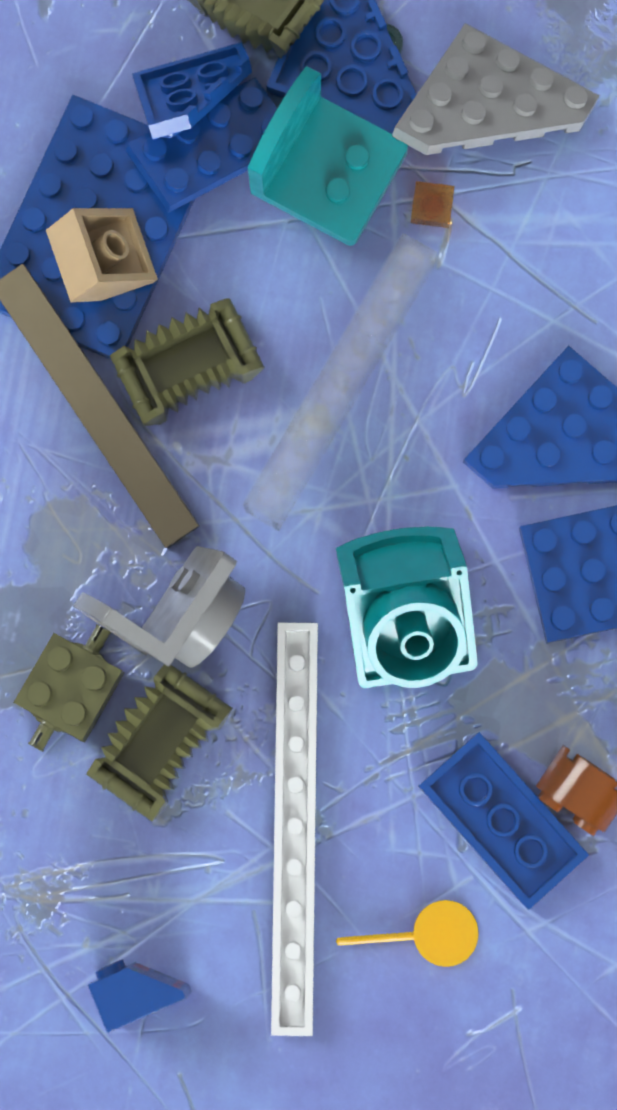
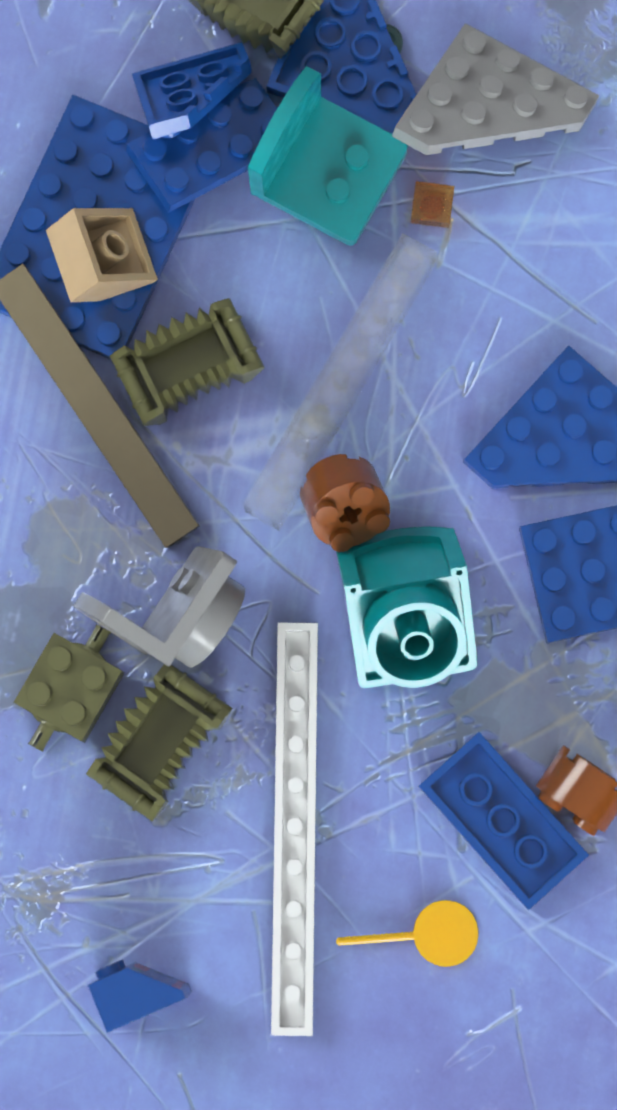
(345, 501): none -> dark orange brick

